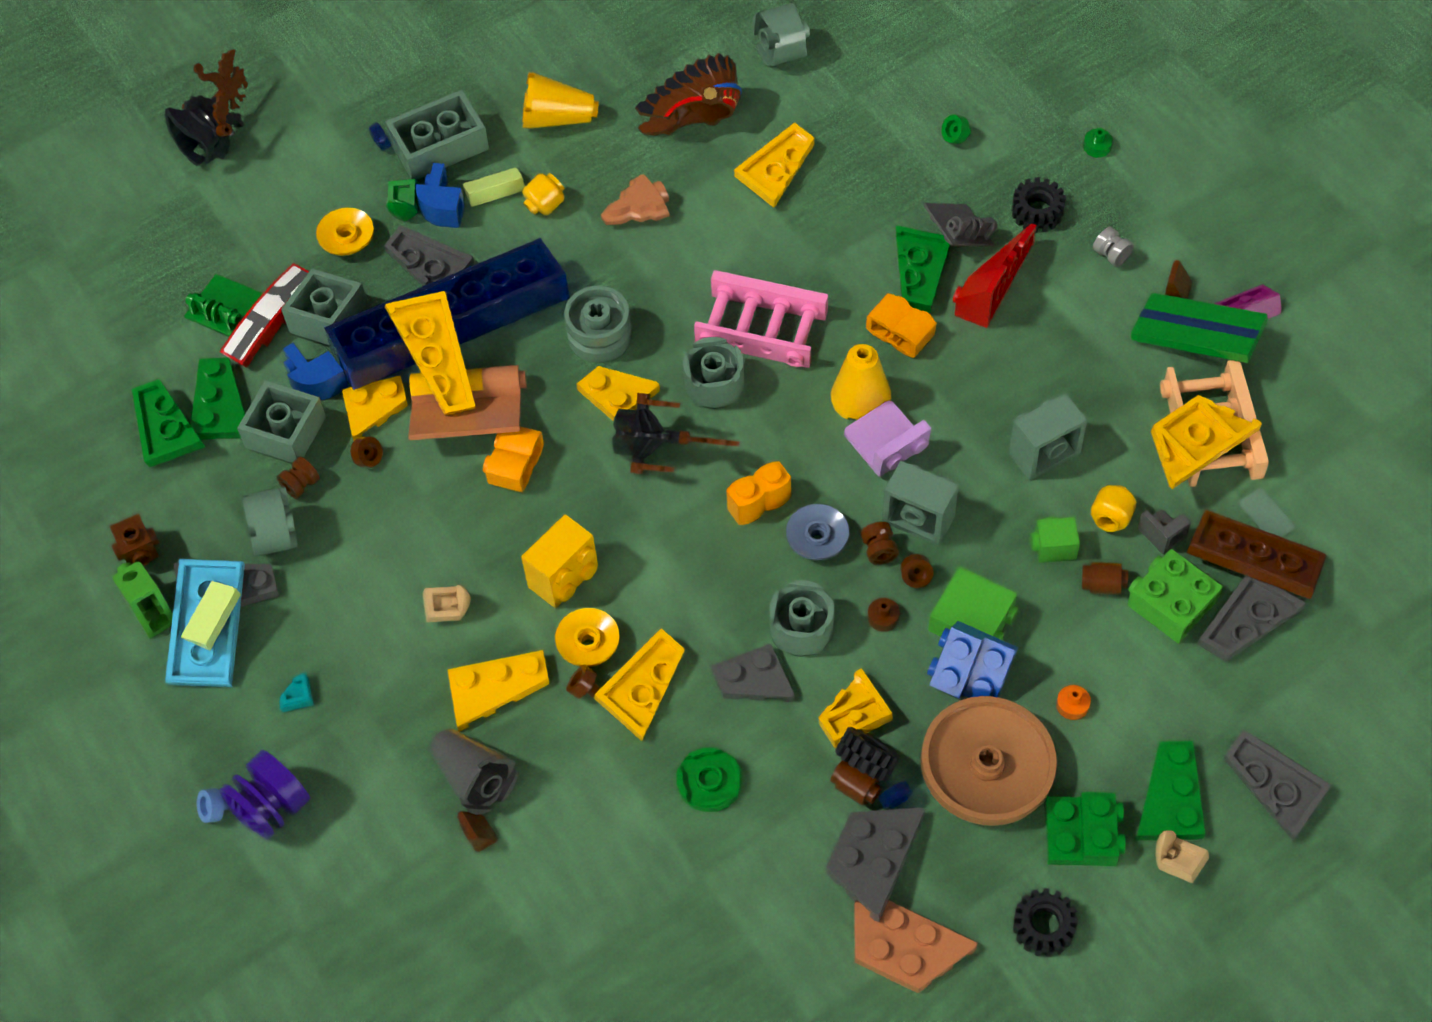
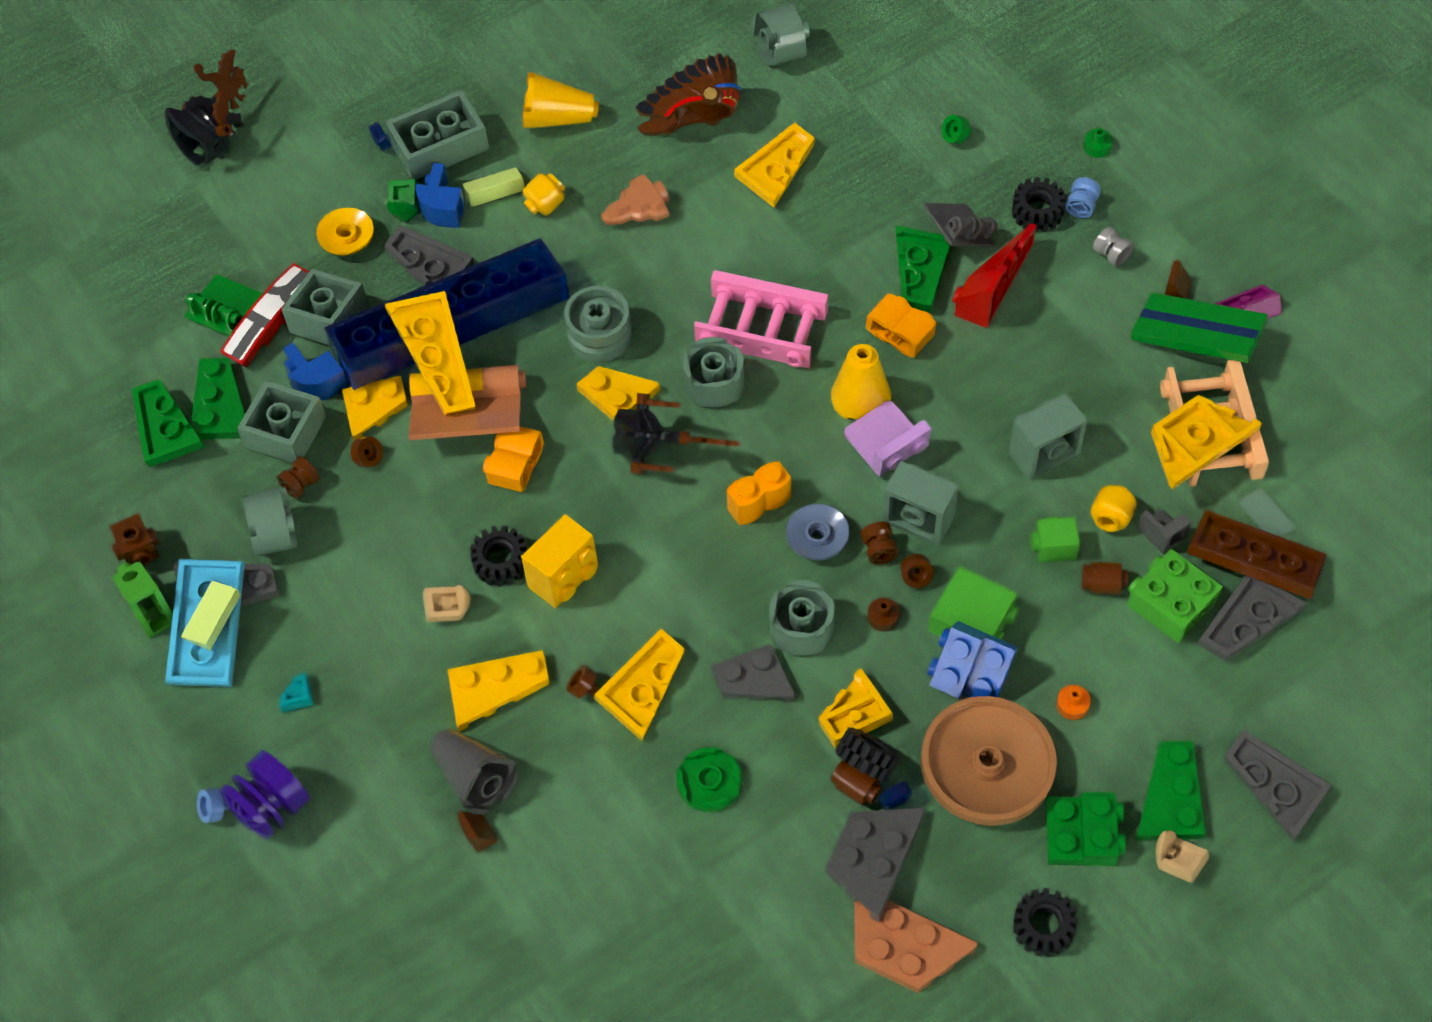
(494, 541): none -> black tyre
(585, 625): yellow dish -> none
(1083, 197): none -> medium blue wheel

